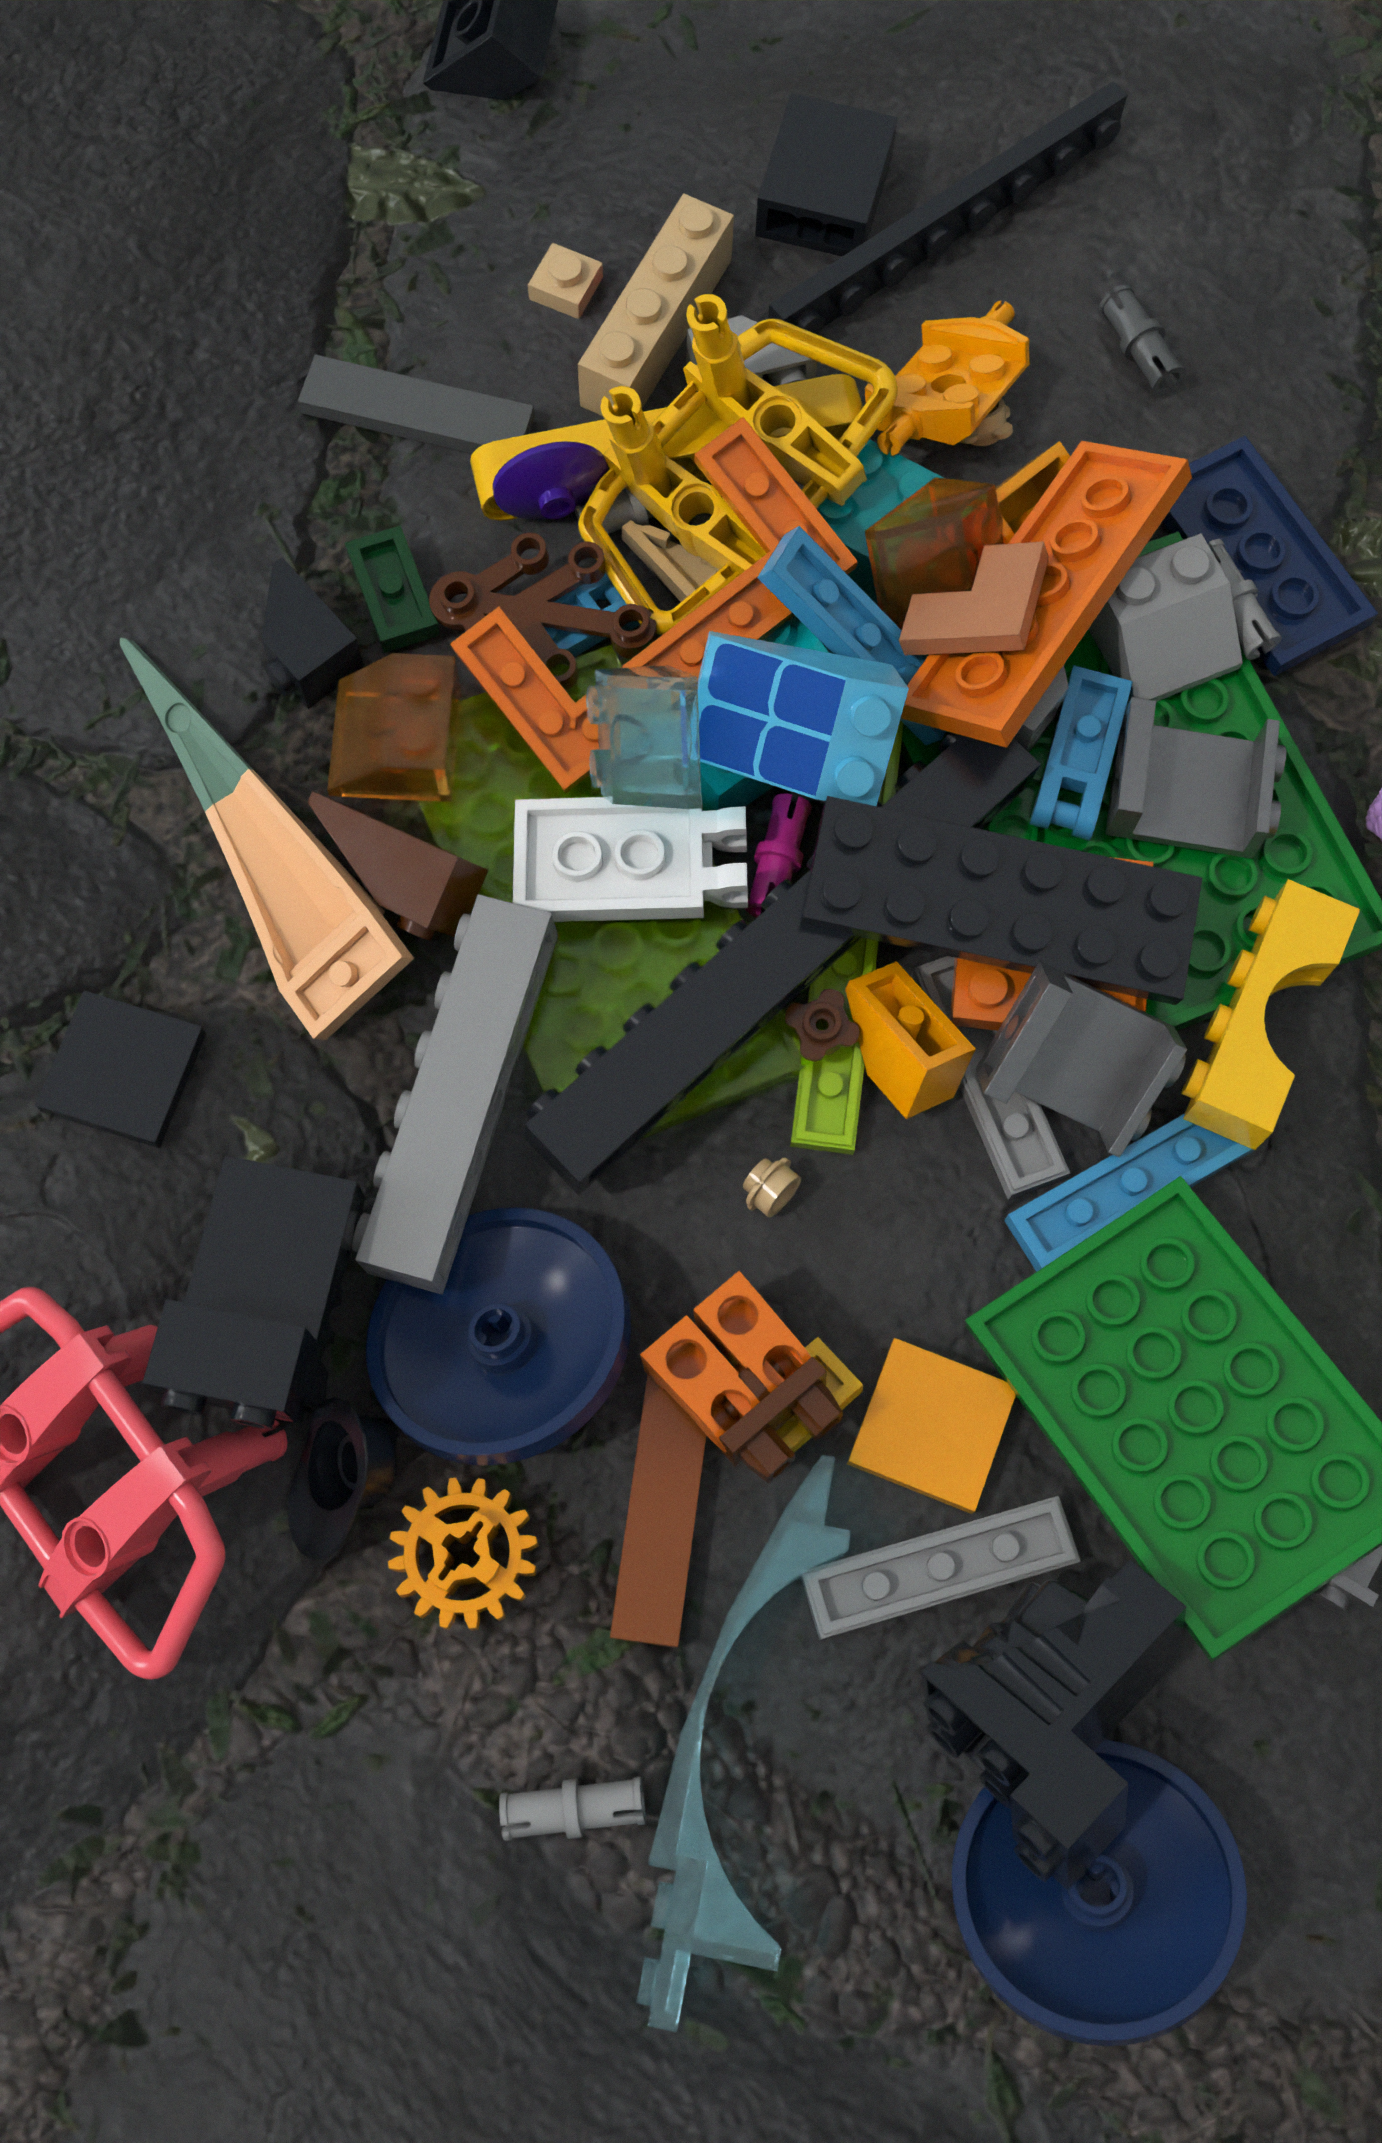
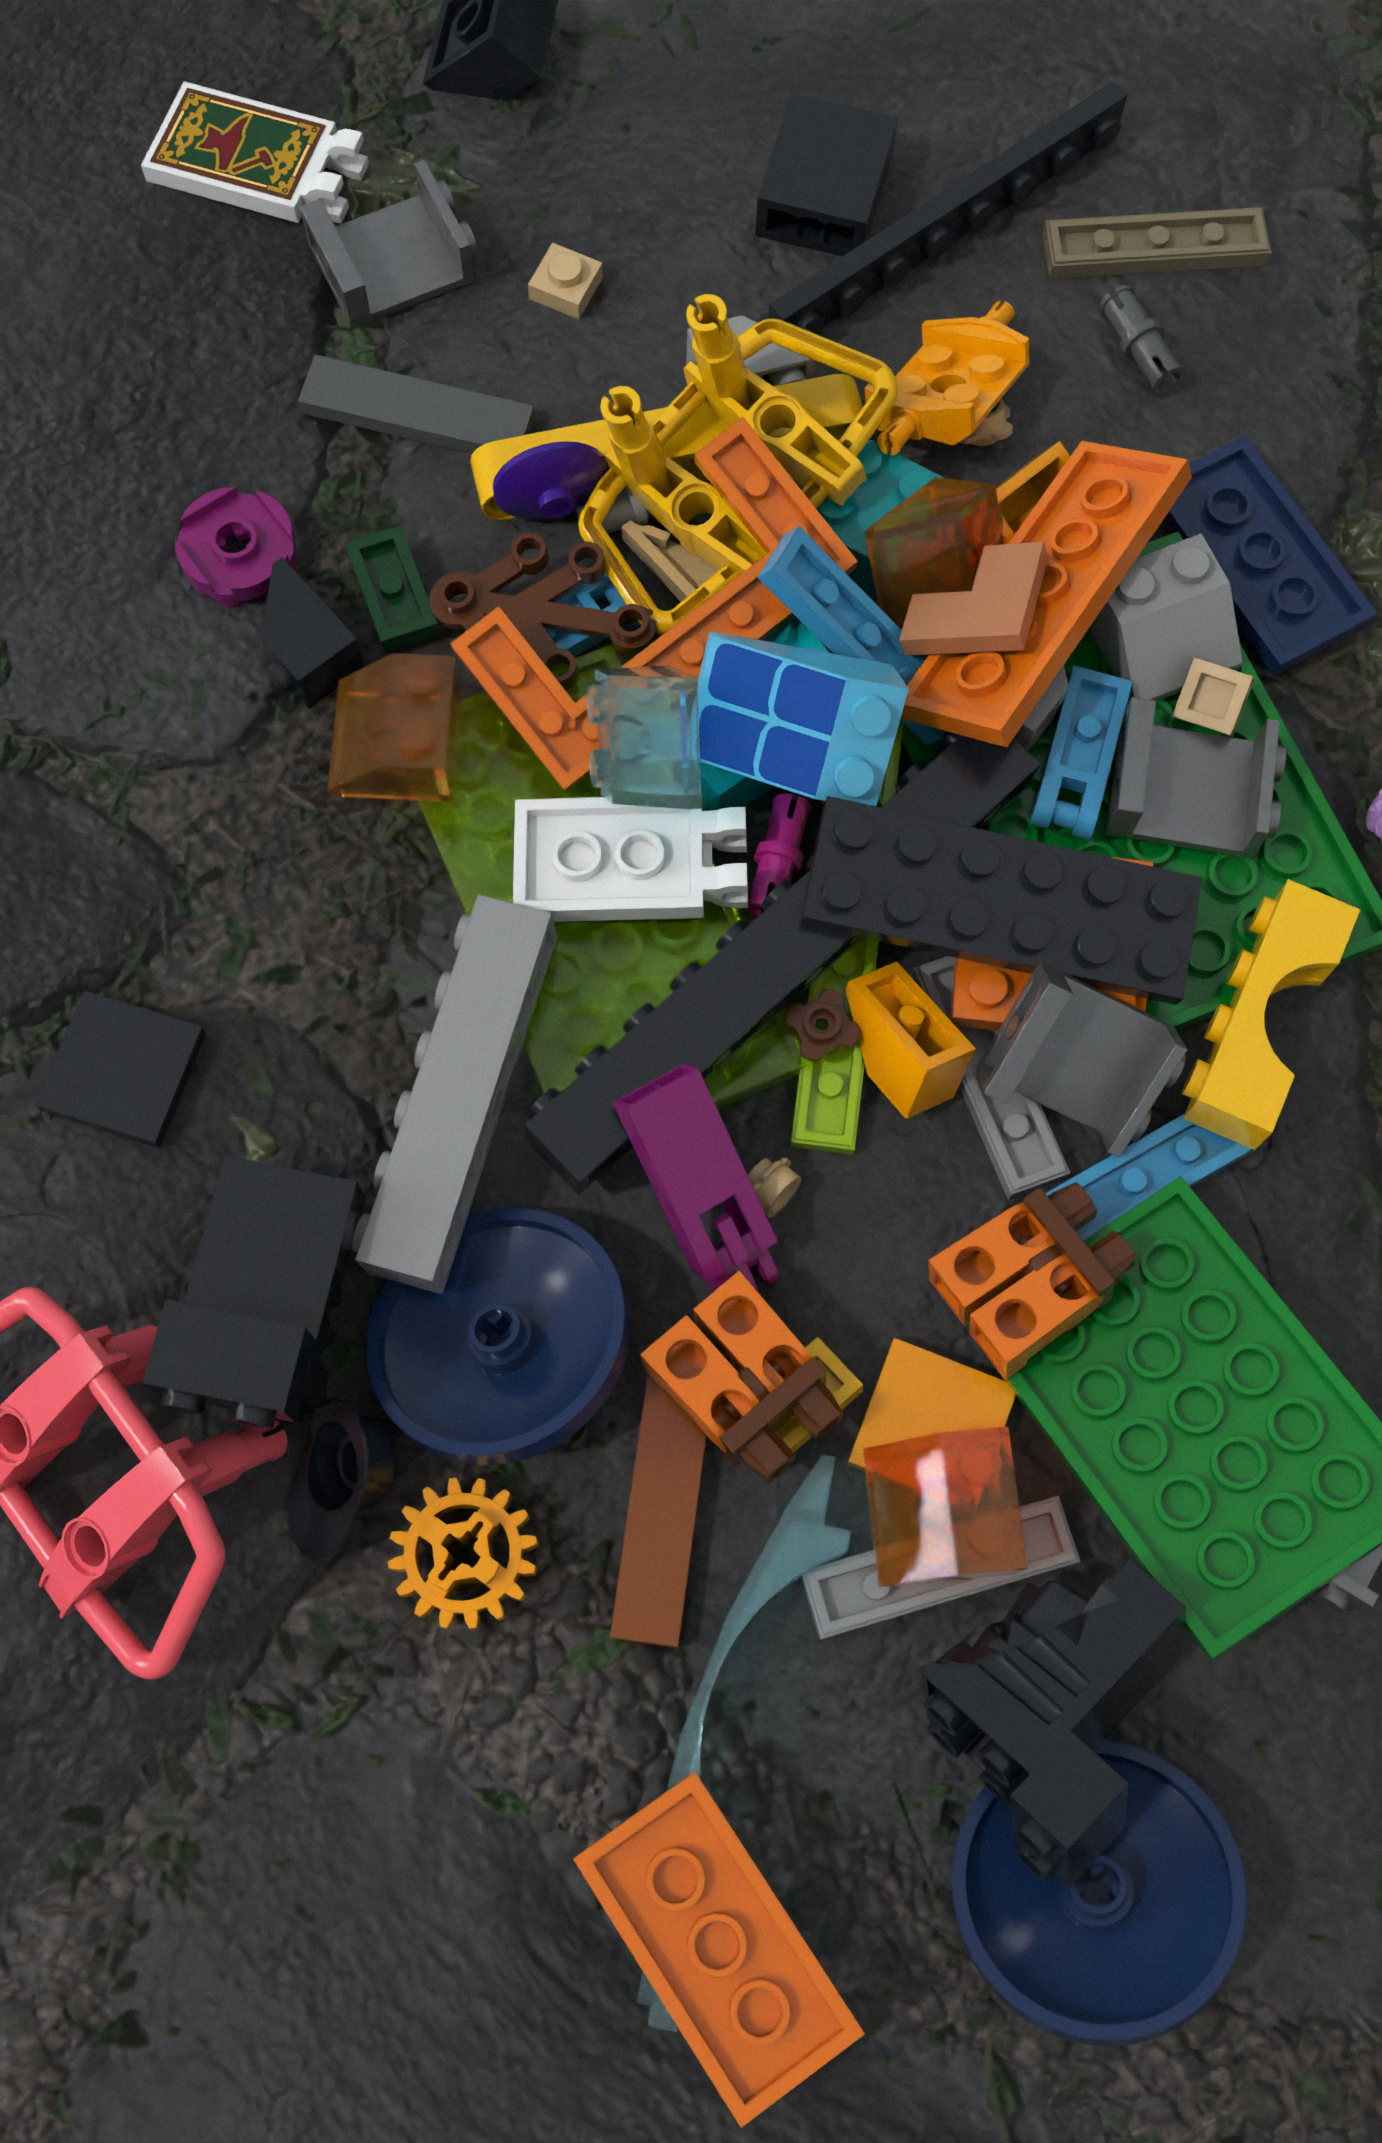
(224, 514): none -> magenta plate
(253, 154): none -> tile
(309, 912): light nougat plate -> none
(393, 253): none -> flat silver panel
(403, 871): reddish brown slope -> none
(572, 1808): light grey pin -> none
(651, 311): tan brick -> none
(693, 1170): none -> magenta hinge
(718, 1948): none -> orange plate
(945, 1508): none -> clear orange slope
(1029, 1275): none -> orange hips
(1156, 243): none -> dark tan tile
(1213, 697): none -> tan plate
(1252, 622): light grey pin -> none

